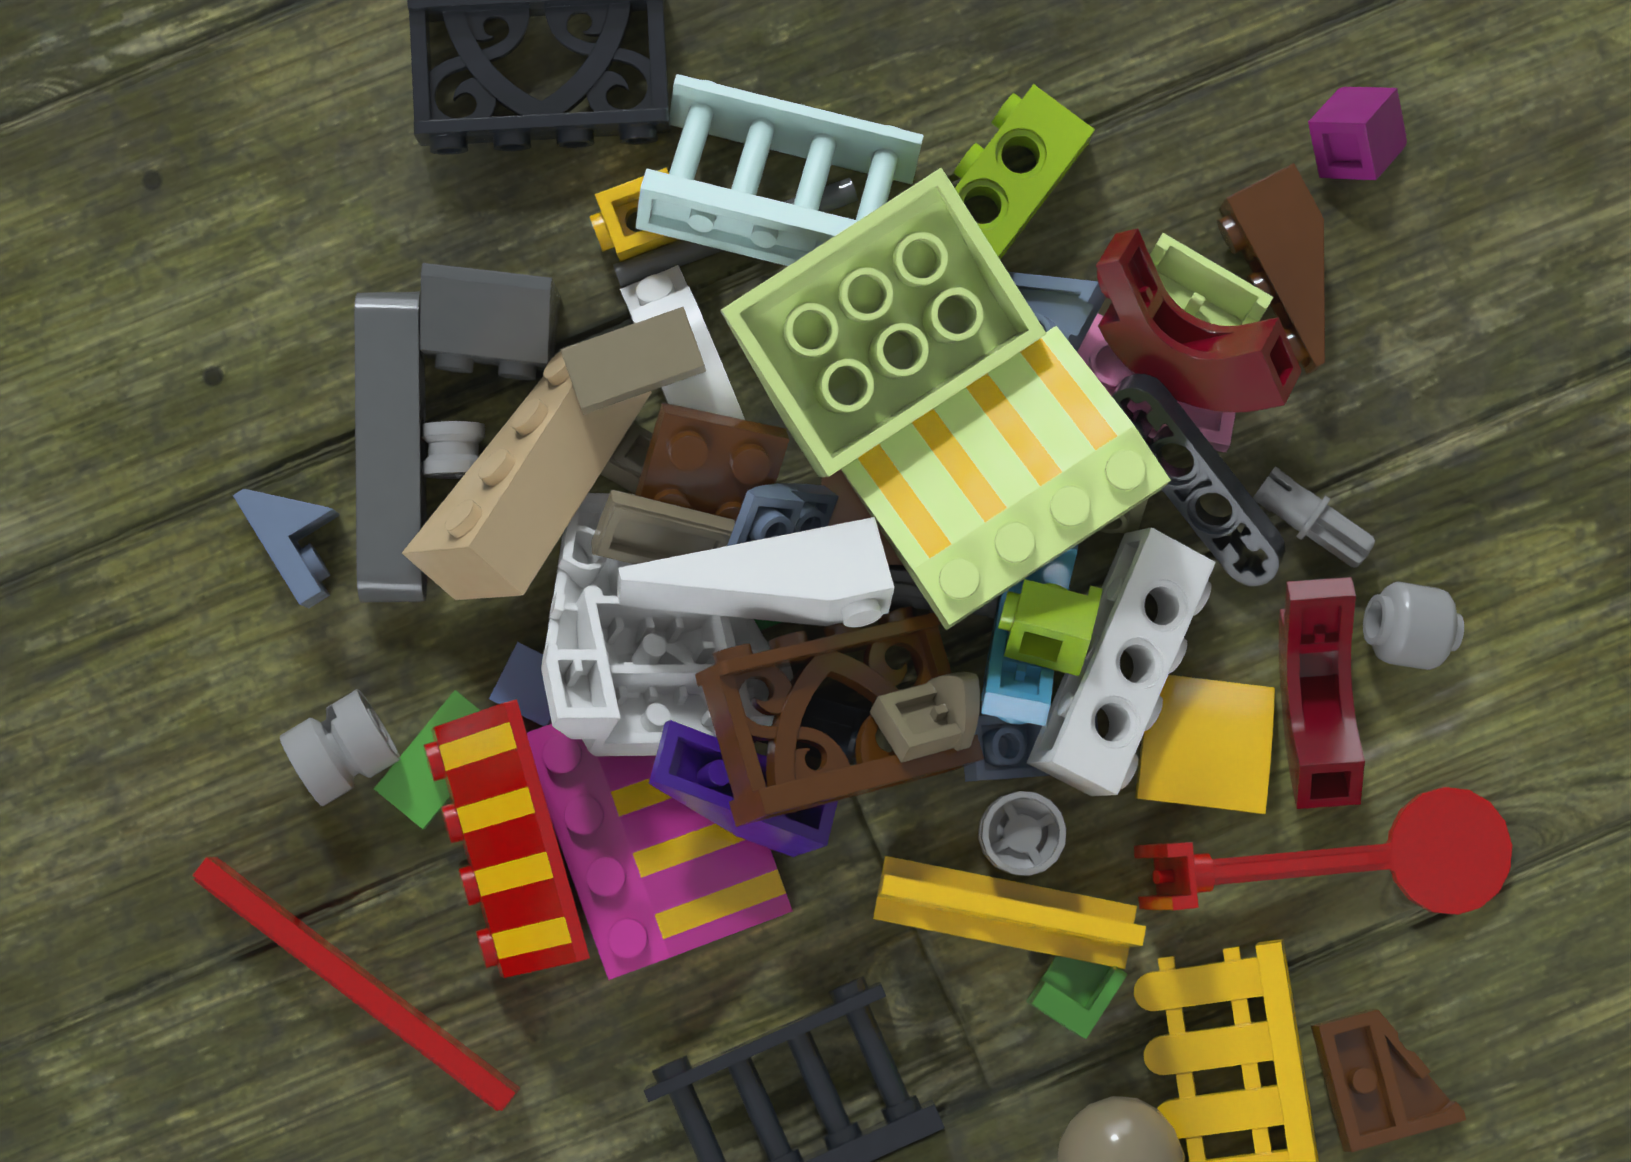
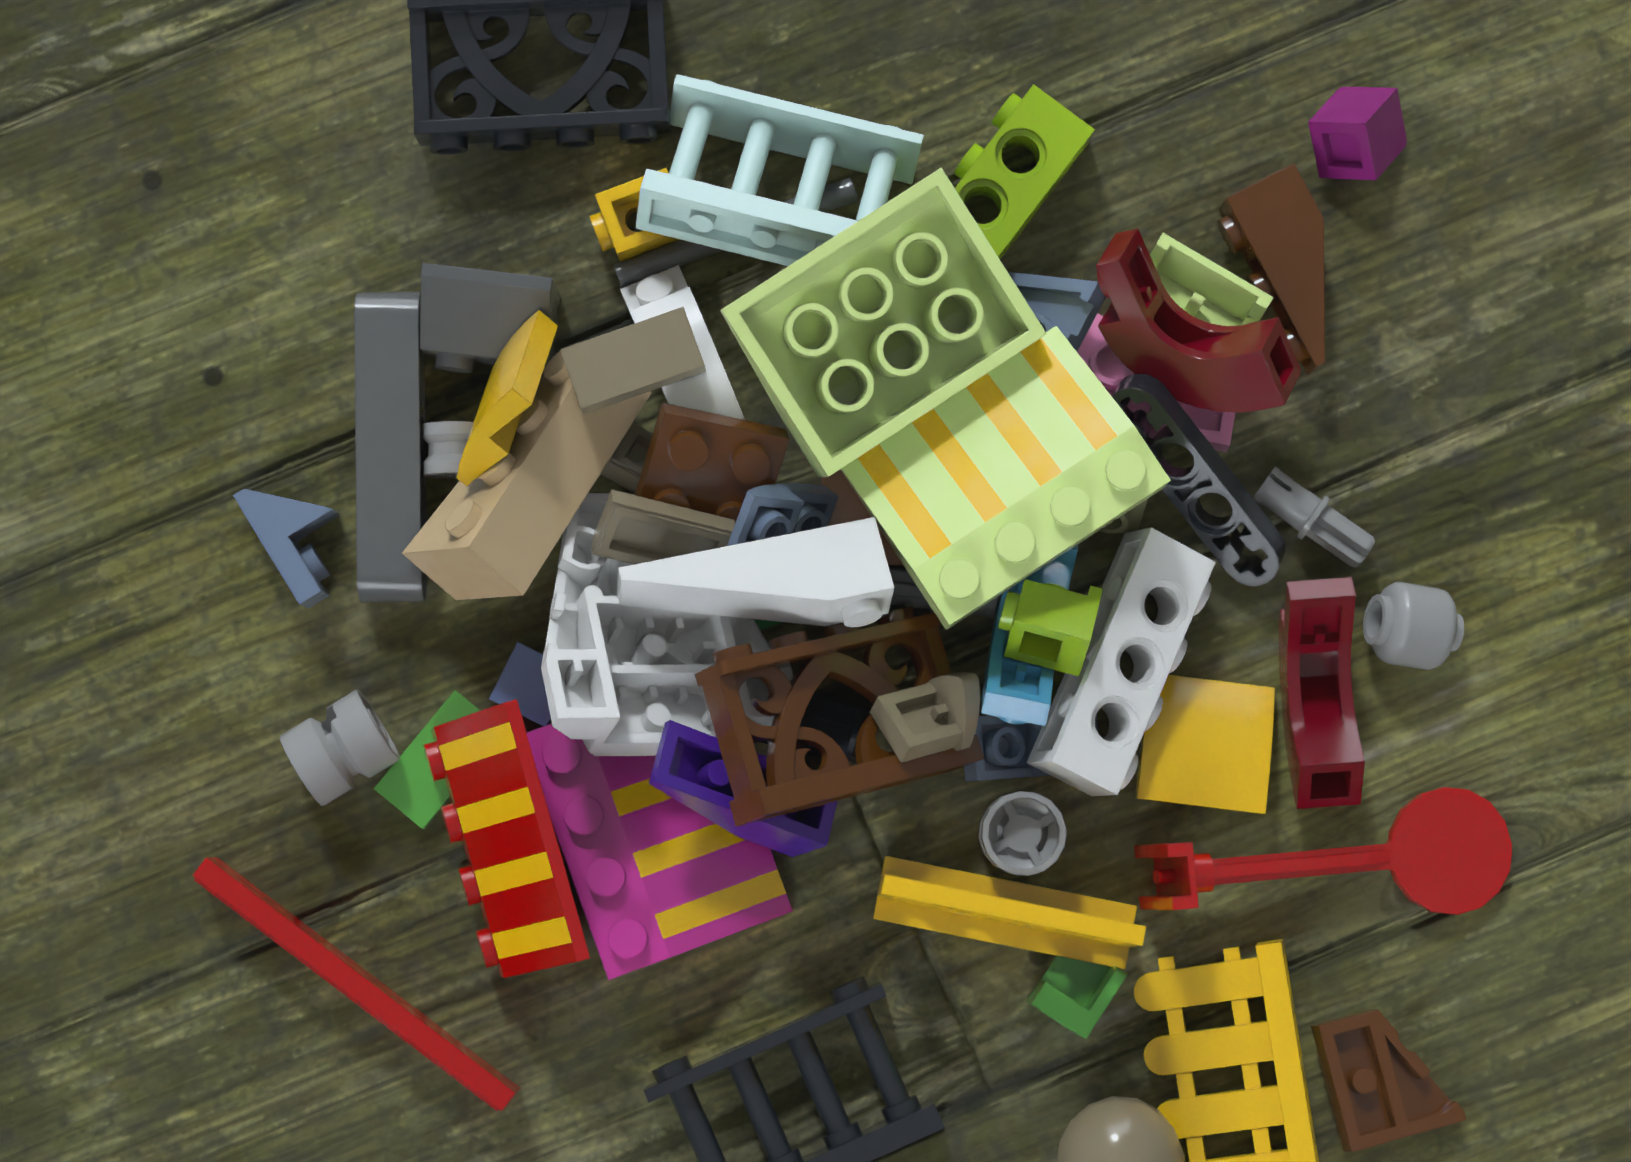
(506, 396): none -> yellow slope

